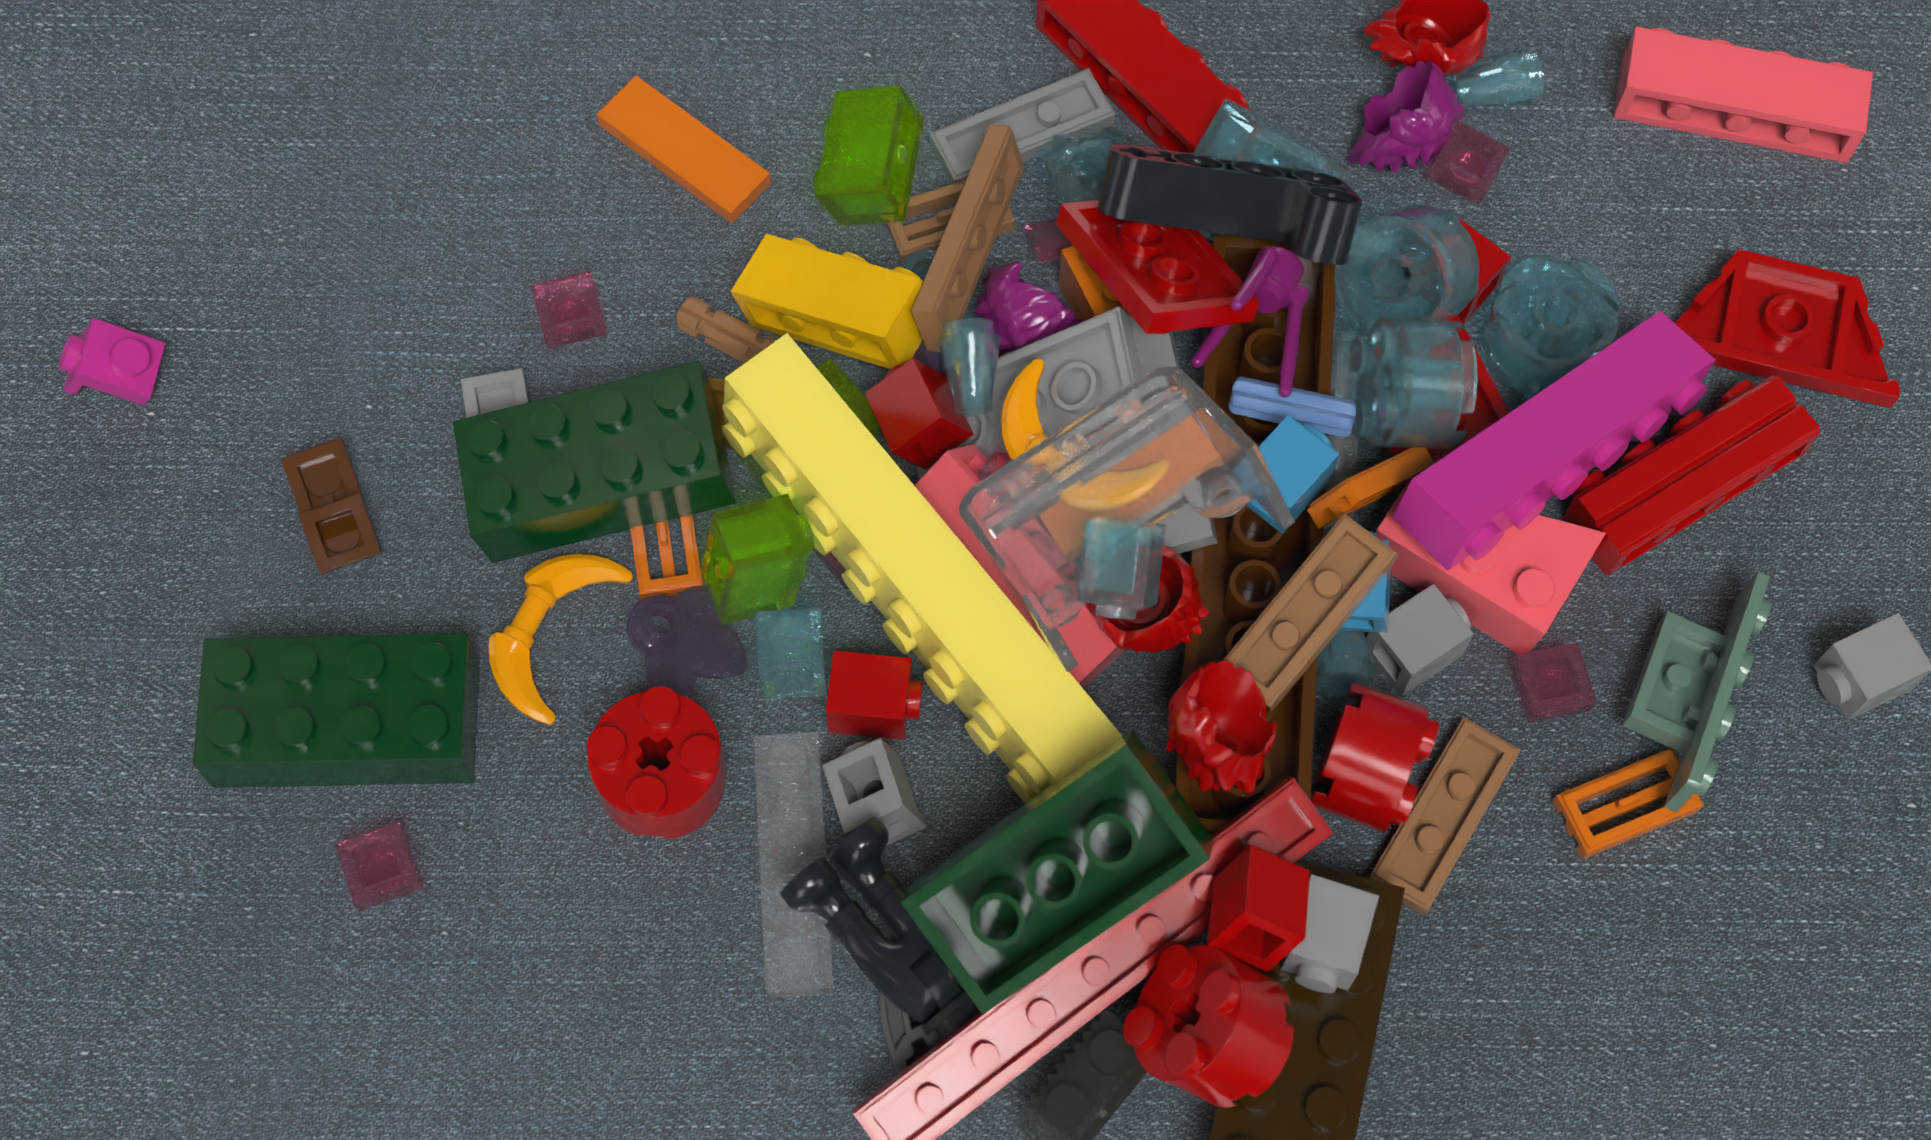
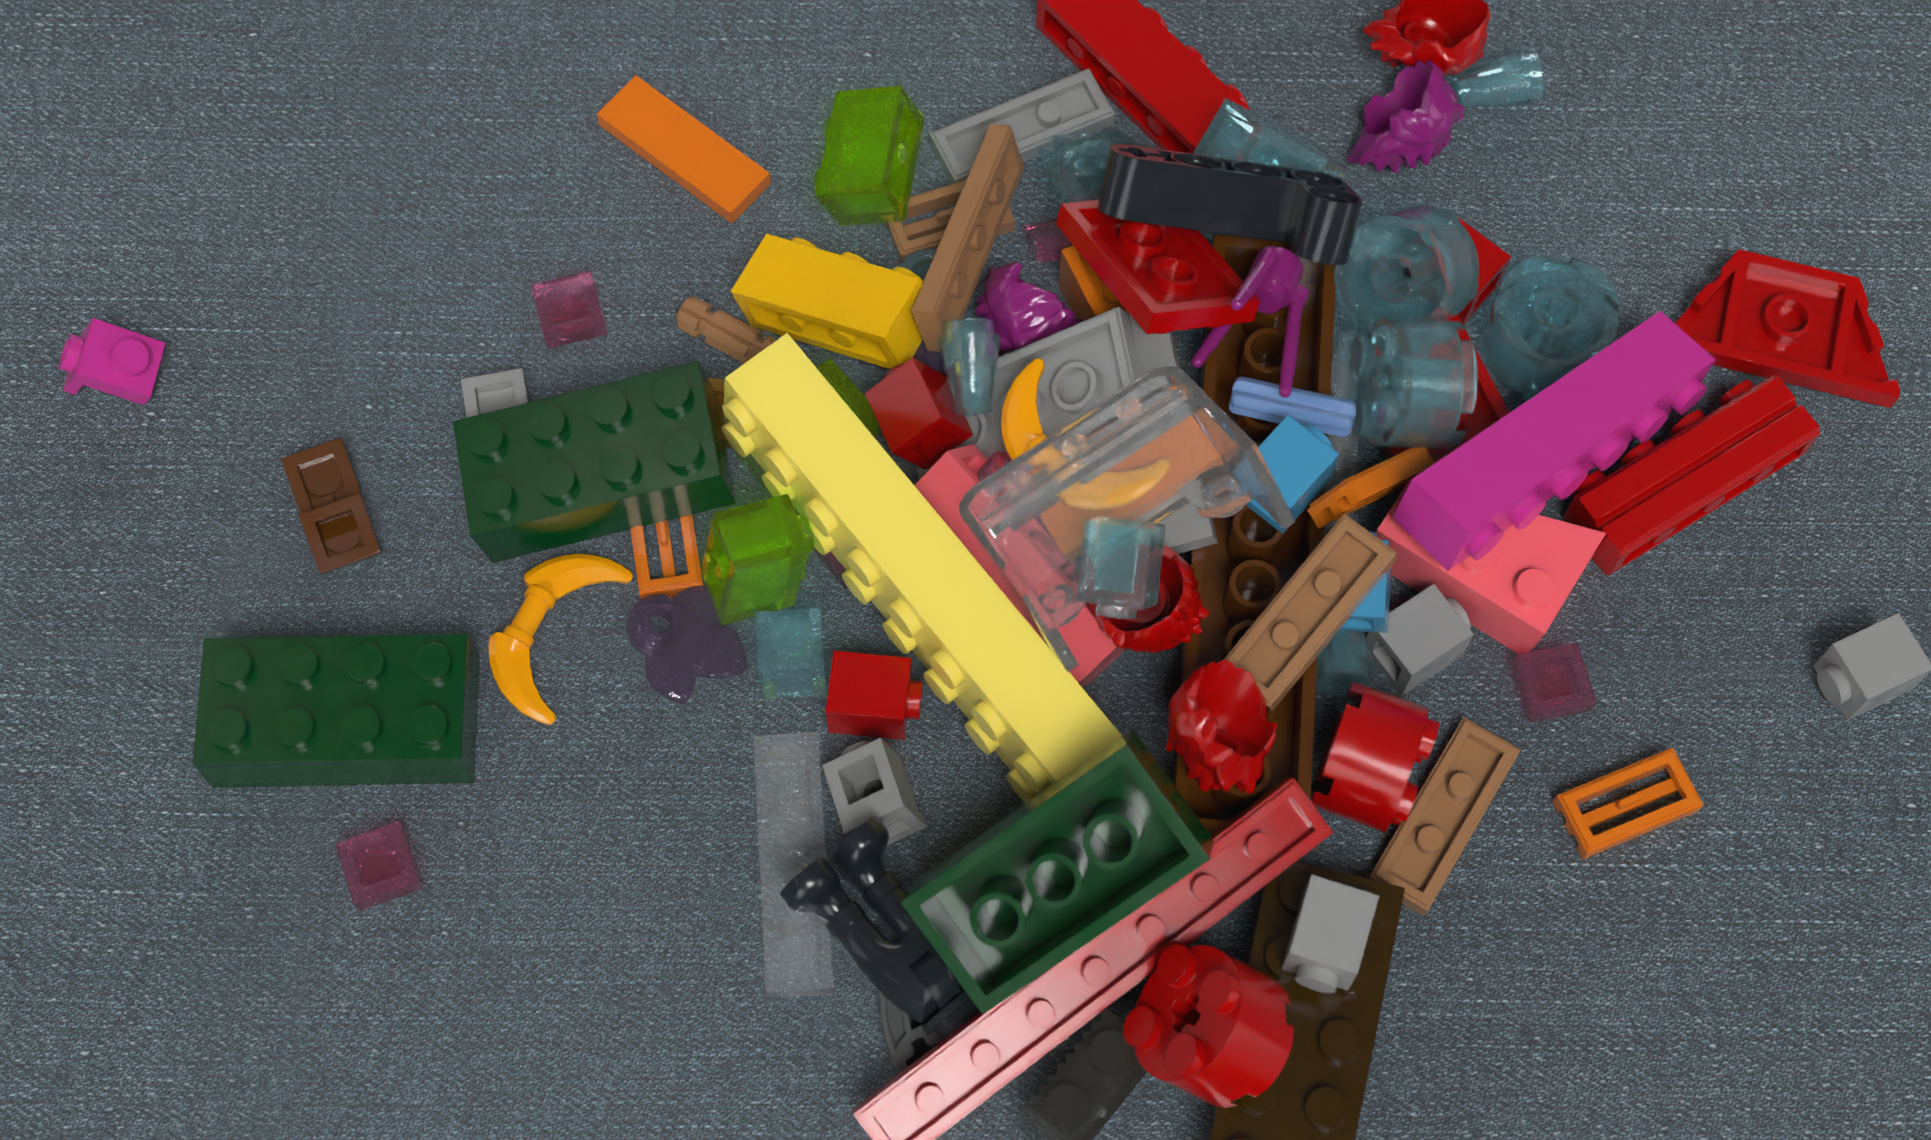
(664, 729): red brick -> none
(1259, 908): red brick -> none
(1468, 162): clear pink plate -> none
(1689, 684): sand green bracket -> none
(1743, 94): coral brick -> none

